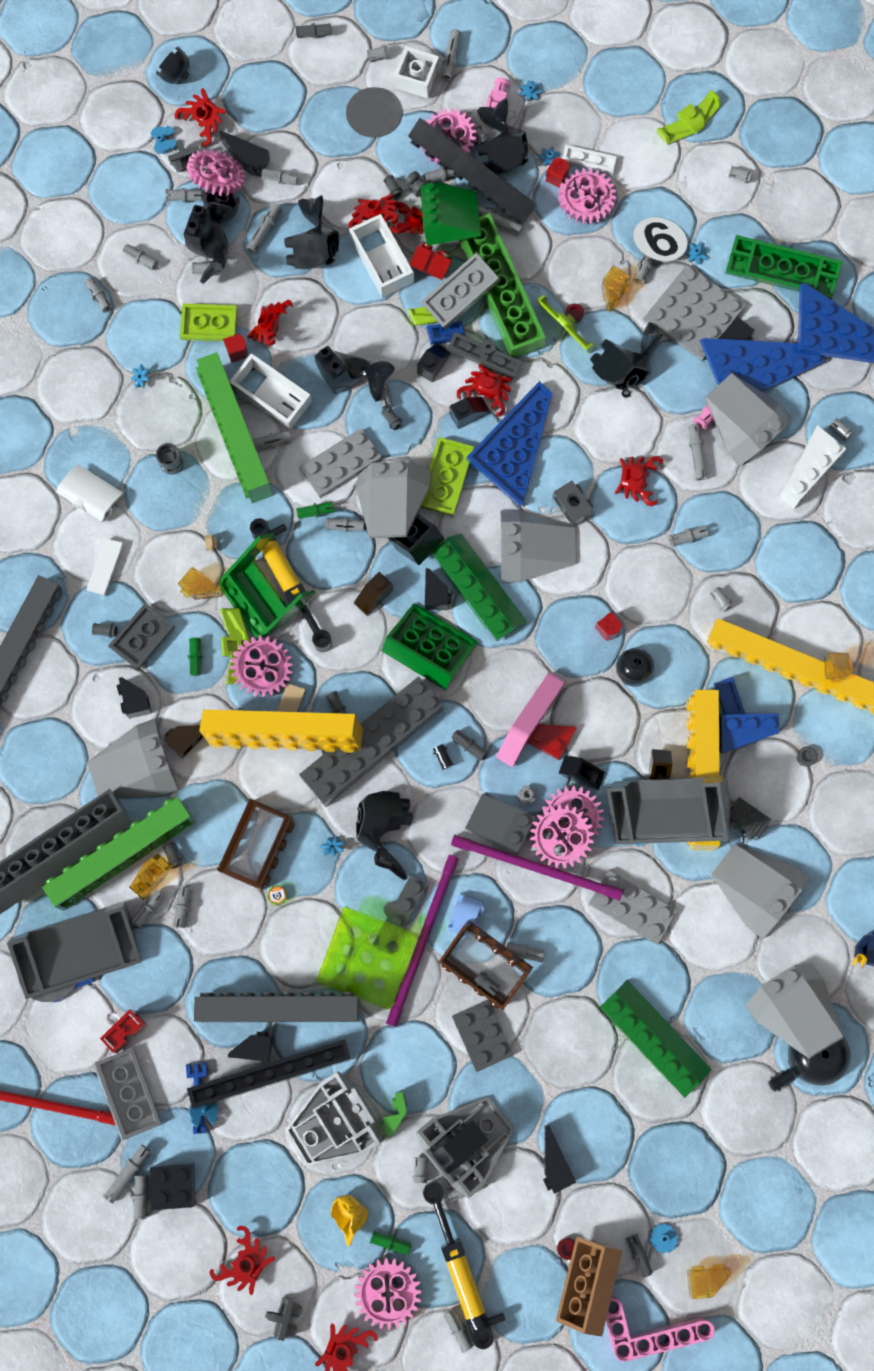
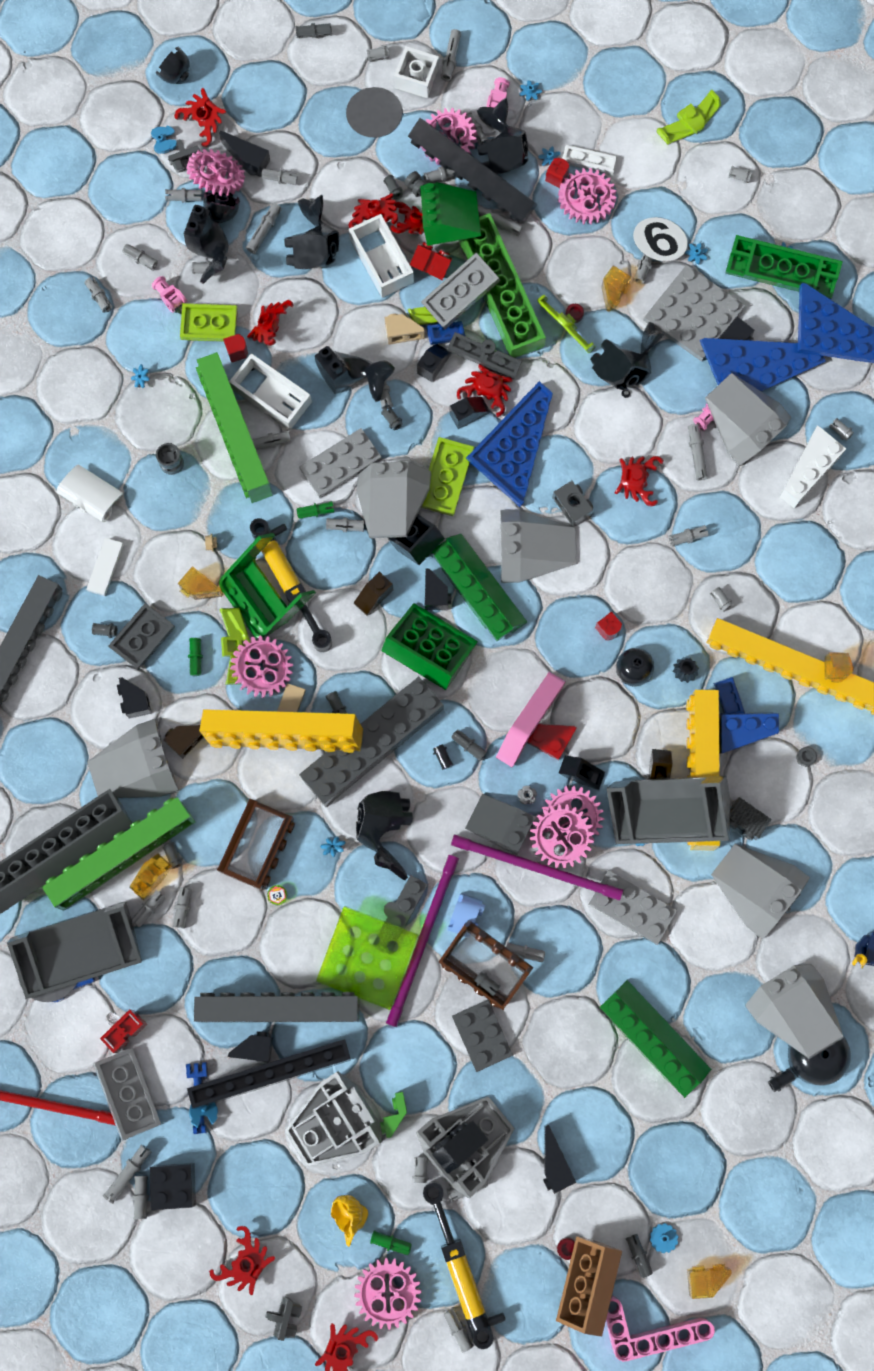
(169, 294): none -> bright pink connector
(402, 329): none -> tan slope
(685, 669): none -> black piece

